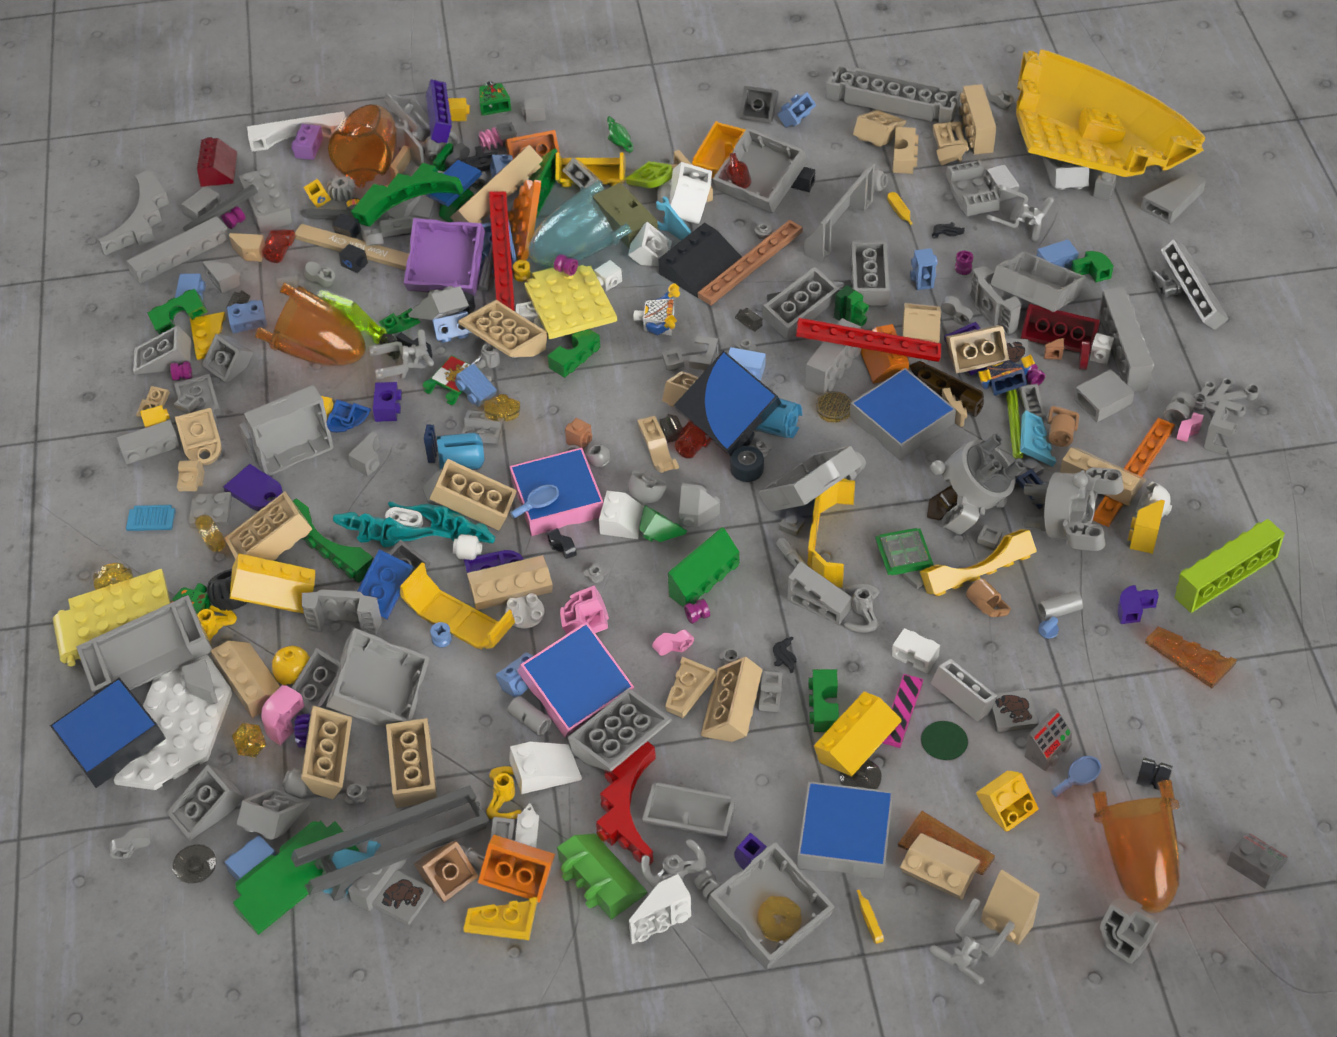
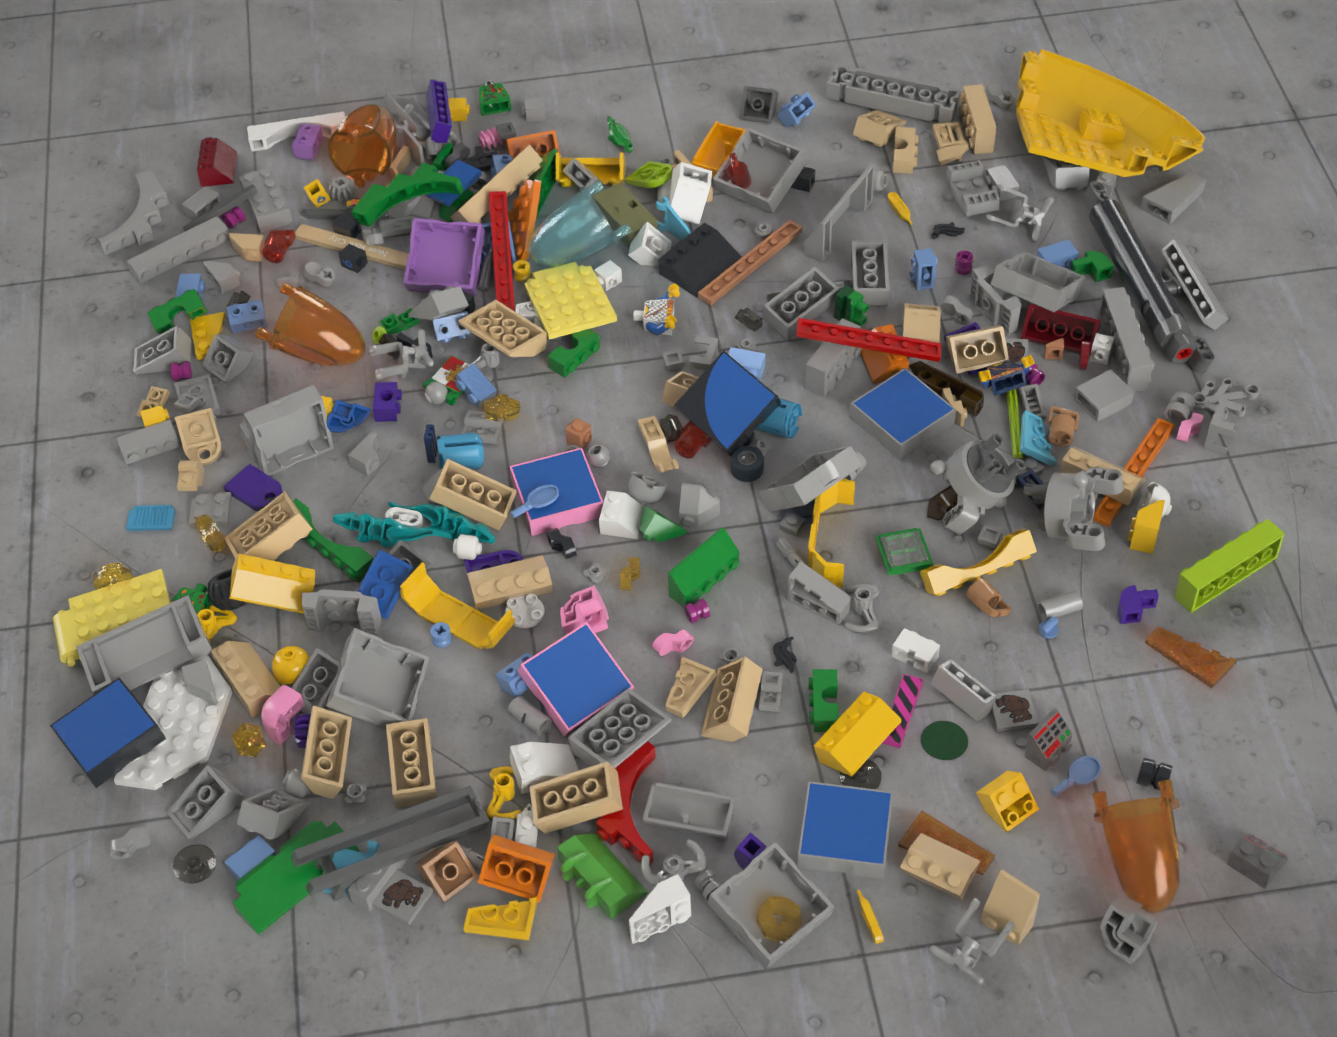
(353, 312): clear neon green plate -> none
(436, 393): none -> light grey piece
(565, 265): magenta wheel -> none
(575, 797): none -> tan brick
(630, 573): none -> clear yellow piece
(833, 406): tile -> none
(1145, 281): none -> black piece

